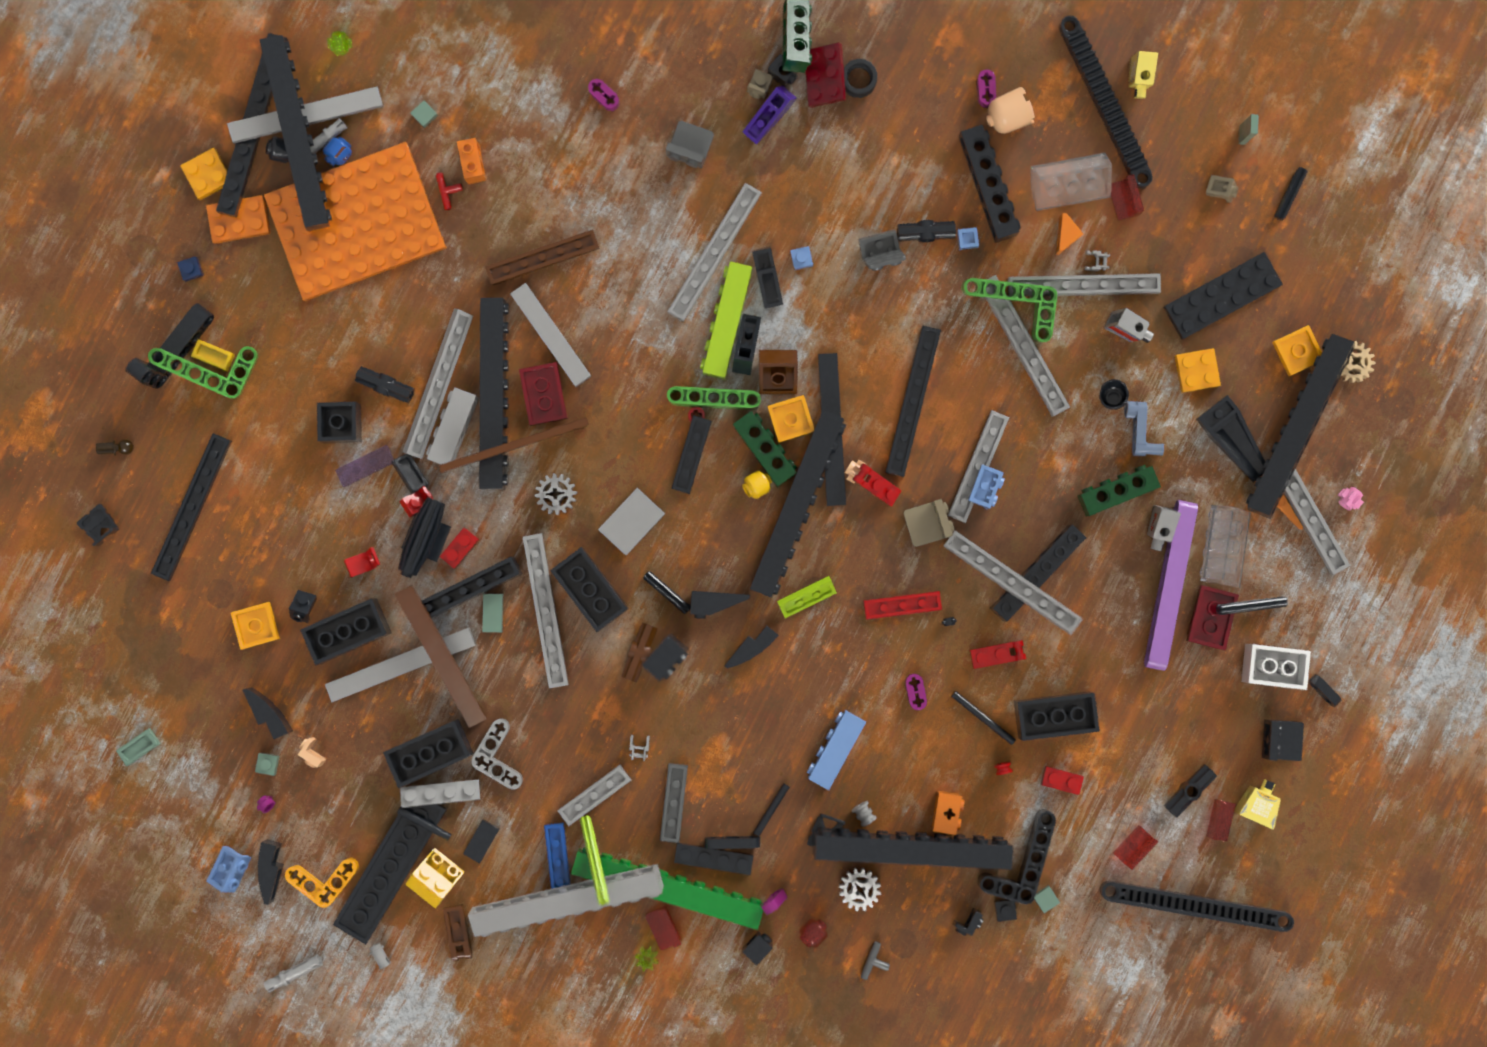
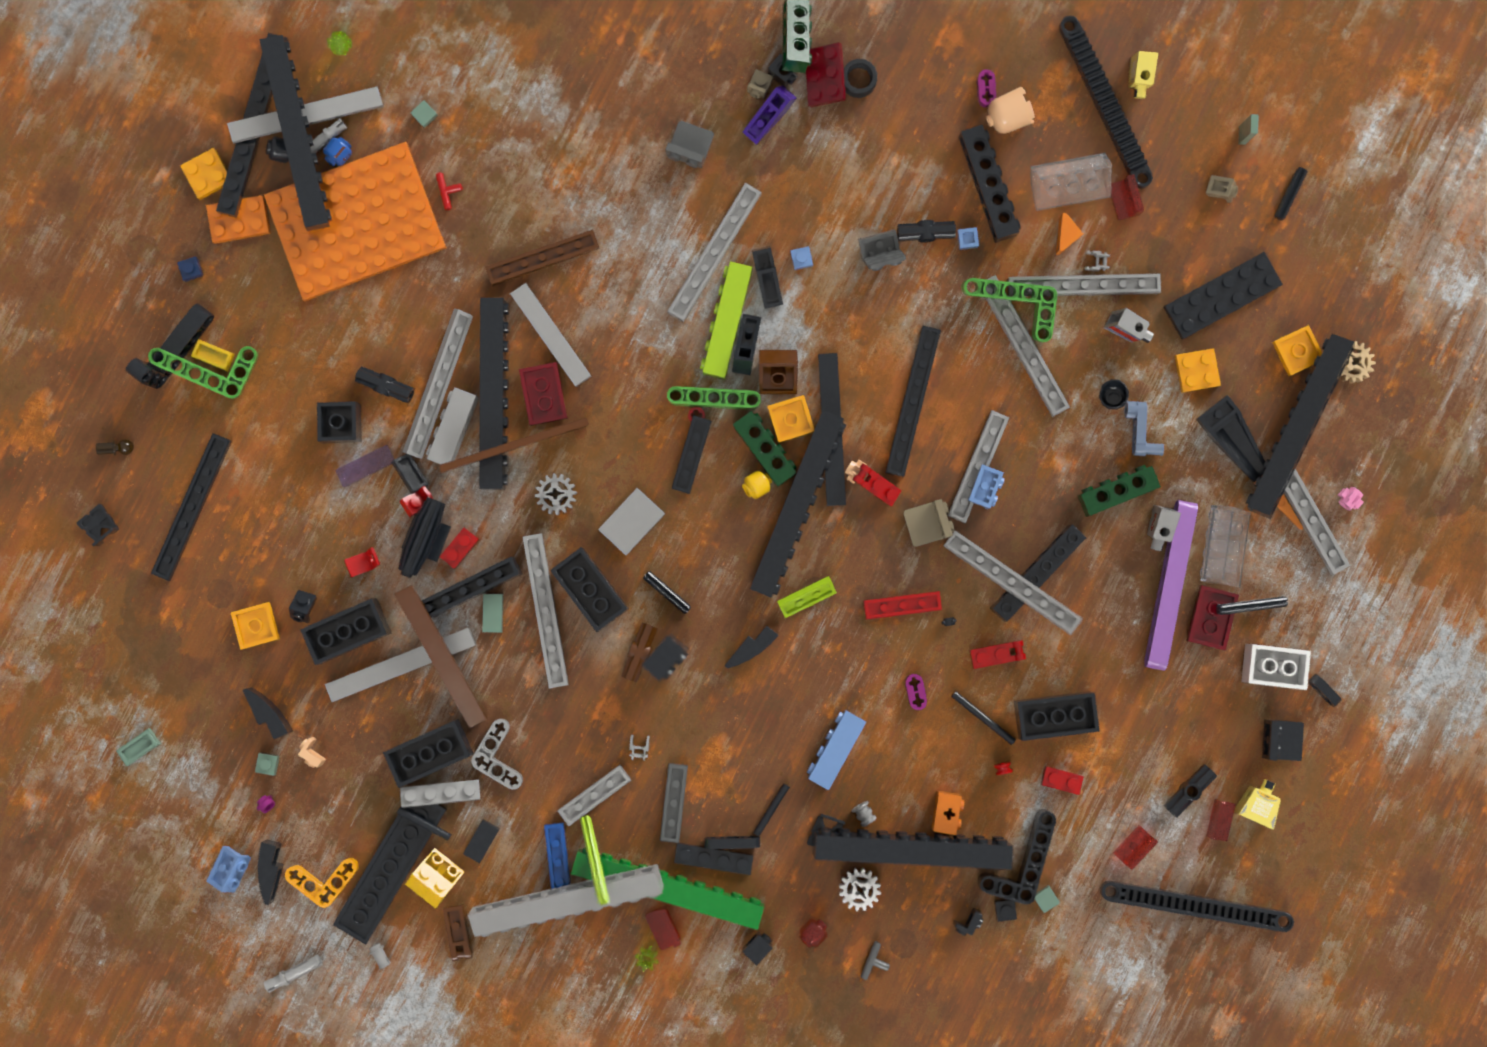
(471, 161): orange brick -> none
(600, 98): magenta beam -> none
(710, 602): black slope -> none
(774, 901): magenta beam -> none

